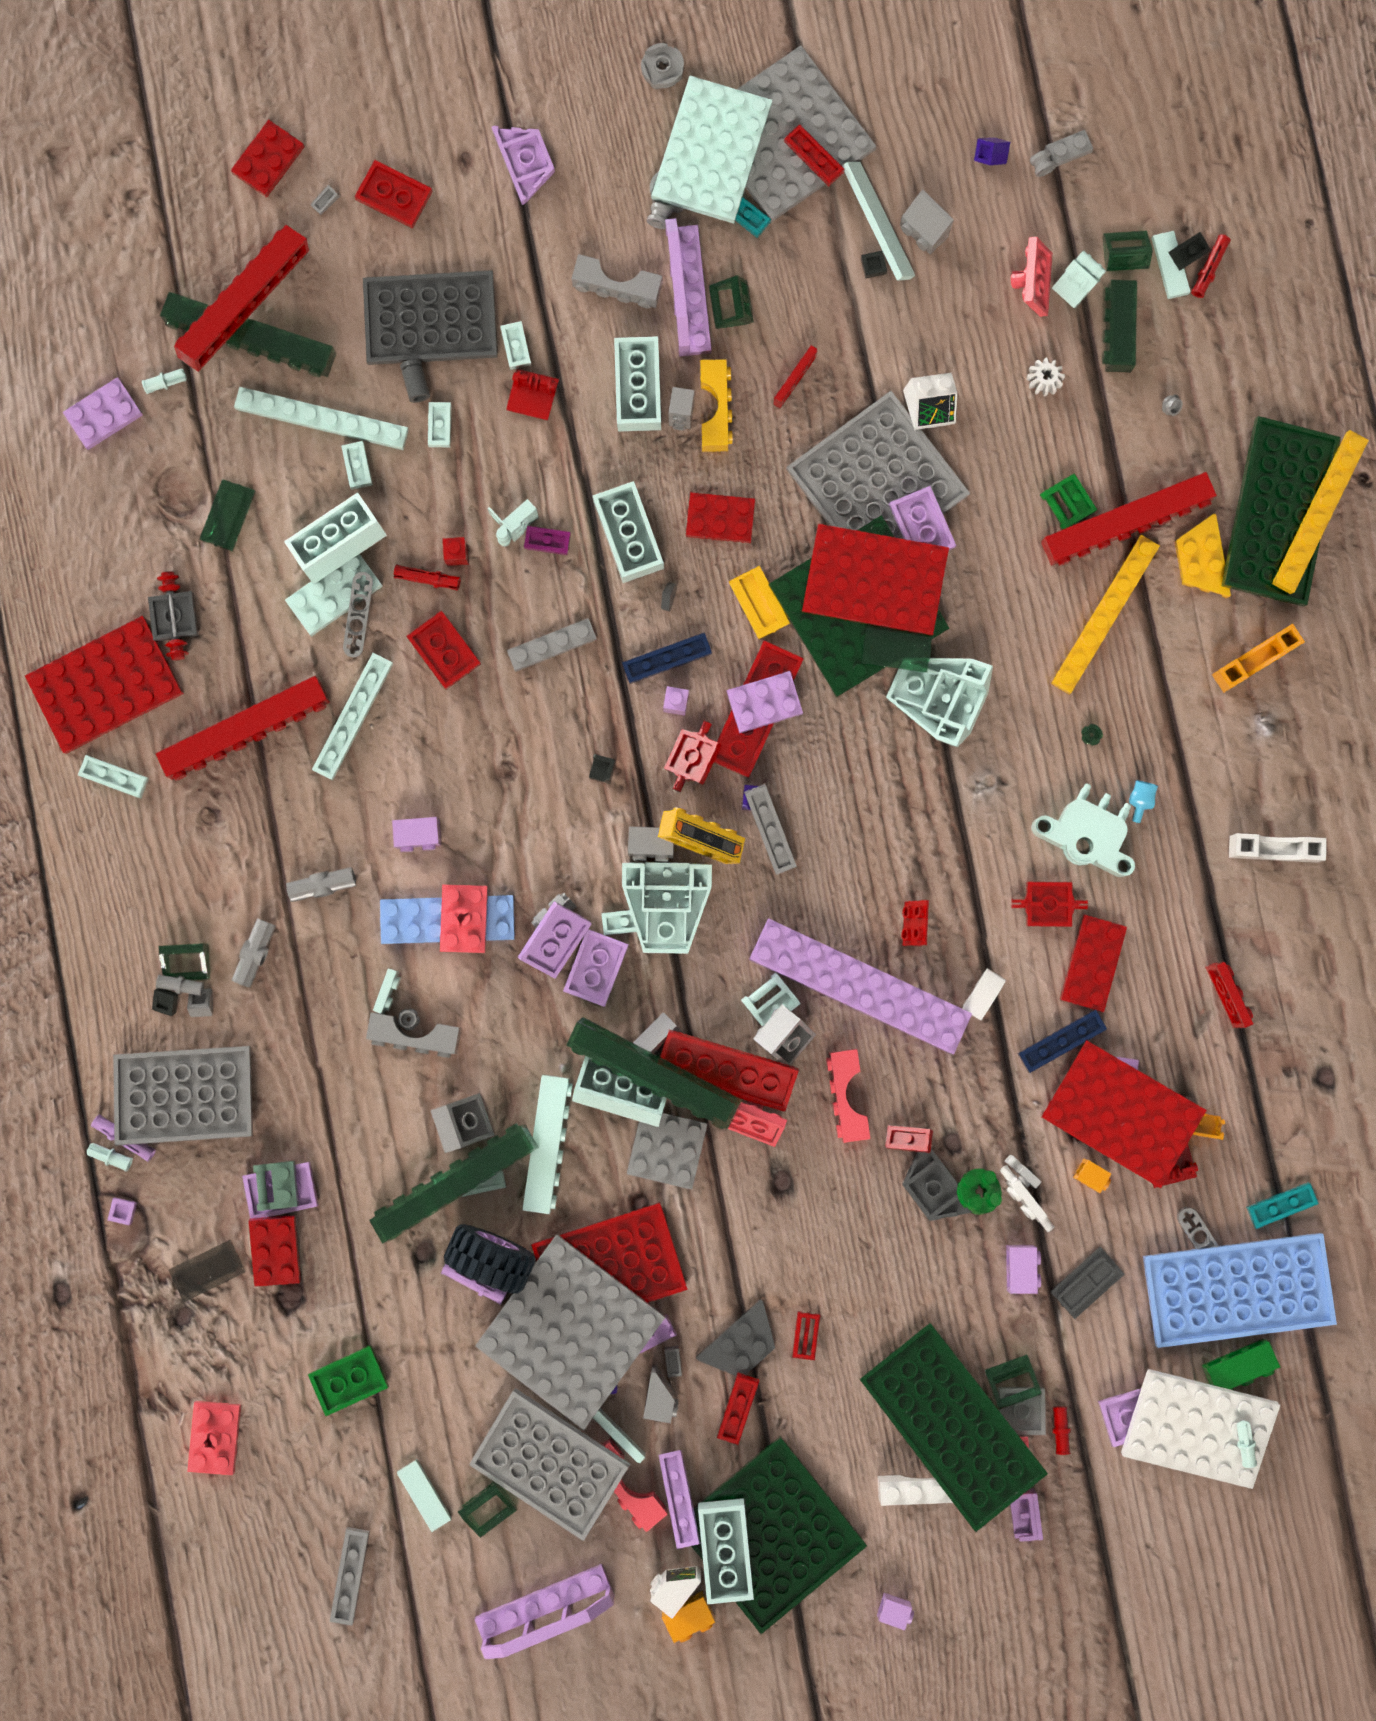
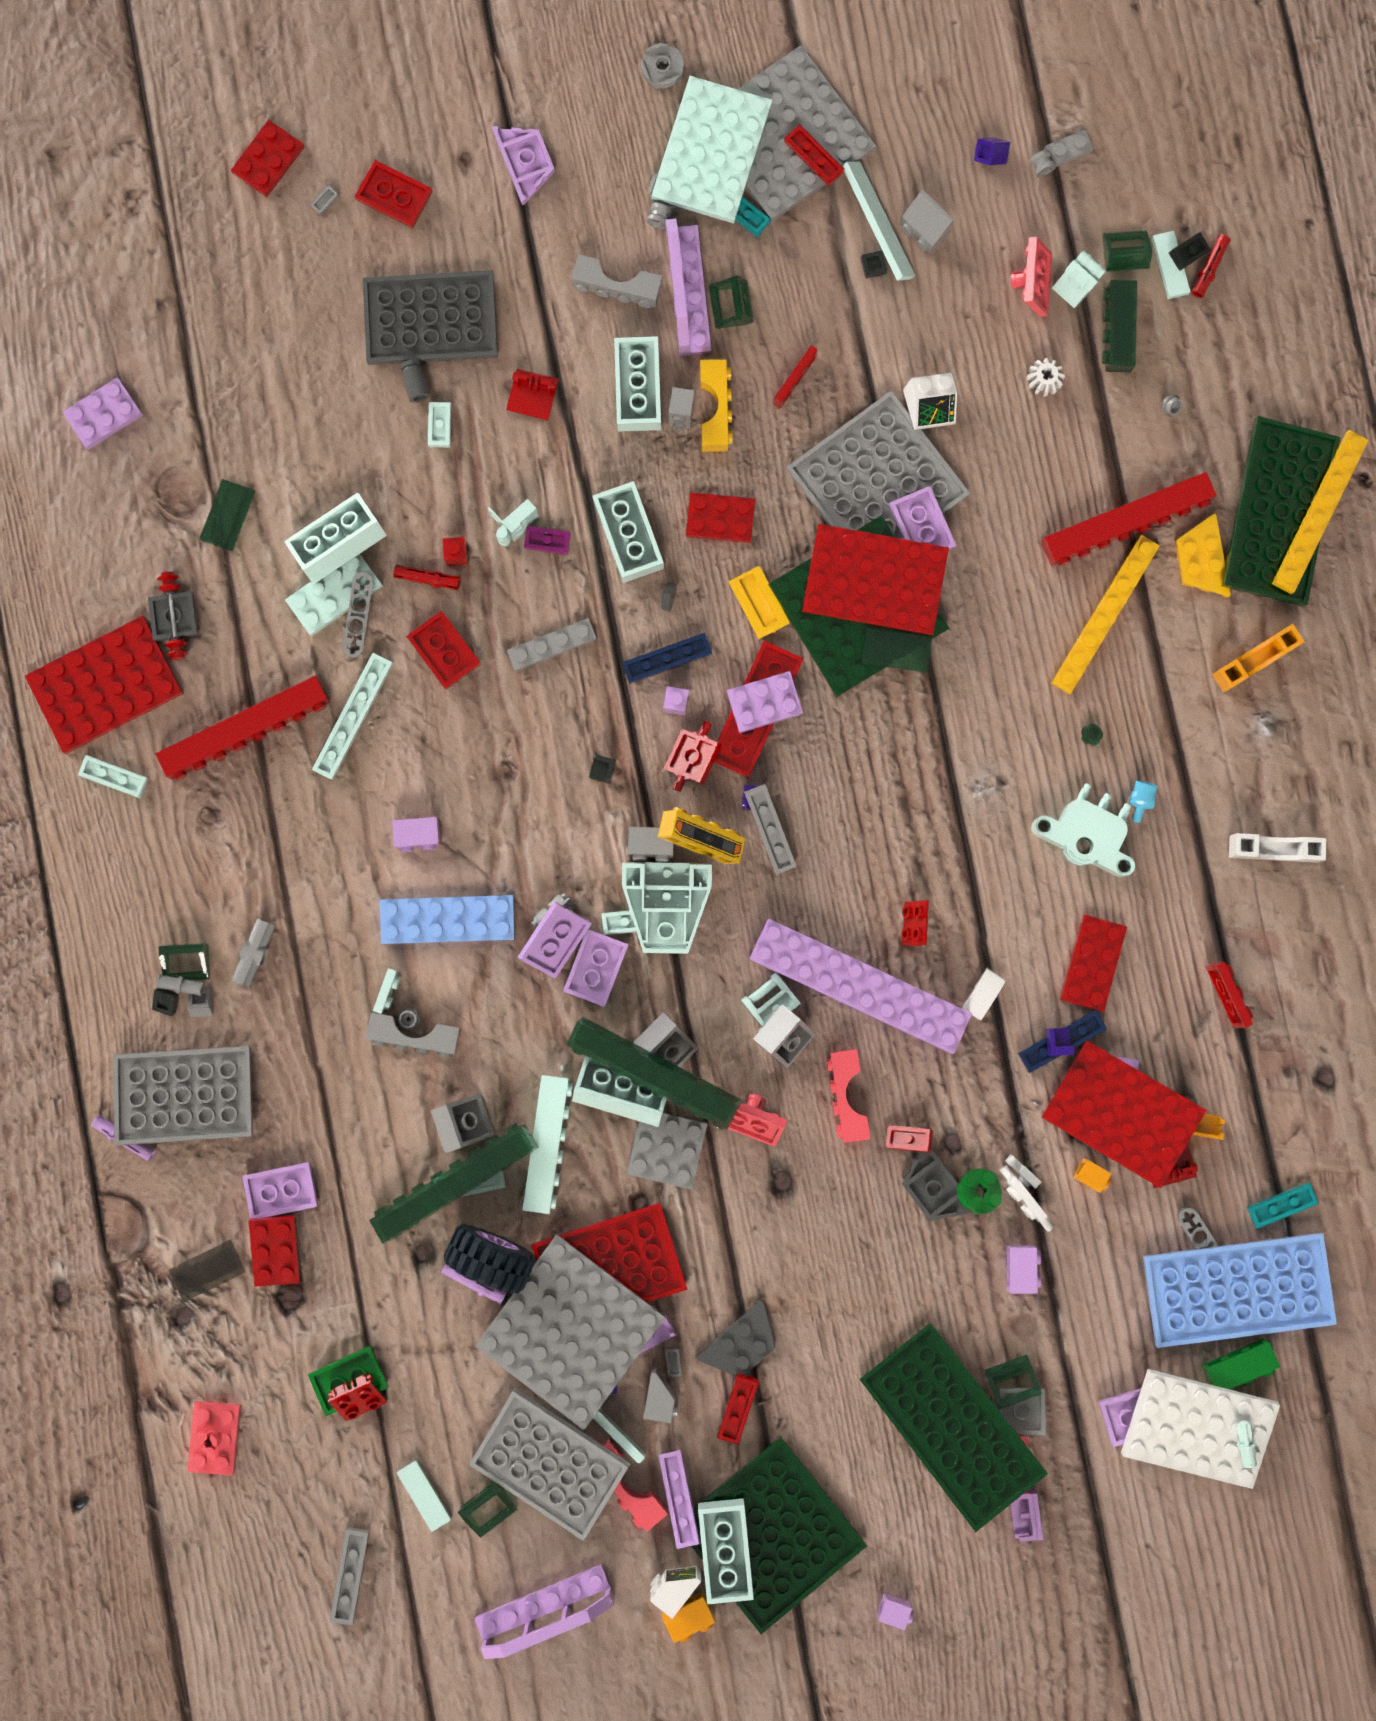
(109, 1156): light aqua axle -> none
(122, 1211): lavender plate -> none
(164, 380): light aqua axle -> none
(241, 298): red brick -> none
(257, 338): clear green brick -> none
(283, 1183): sand green plate -> none
(321, 418): light aqua plate -> none
(321, 884): light grey piece -> none
(357, 465): light aqua plate -> none
(358, 1400): none -> red hinge
(463, 918): coral plate -> none
(515, 345): light aqua plate -> none
(732, 1070): red plate -> none
(808, 1316): red tile -> none
(909, 1491): white arch -> none
(944, 698): light aqua wedge -> none
(1049, 904): red plate -> none
(1058, 1042): none -> dark purple panel
(1061, 1430): red pin -> none
(1075, 499): green plate -> none
(1087, 1282): dark grey piece -> none

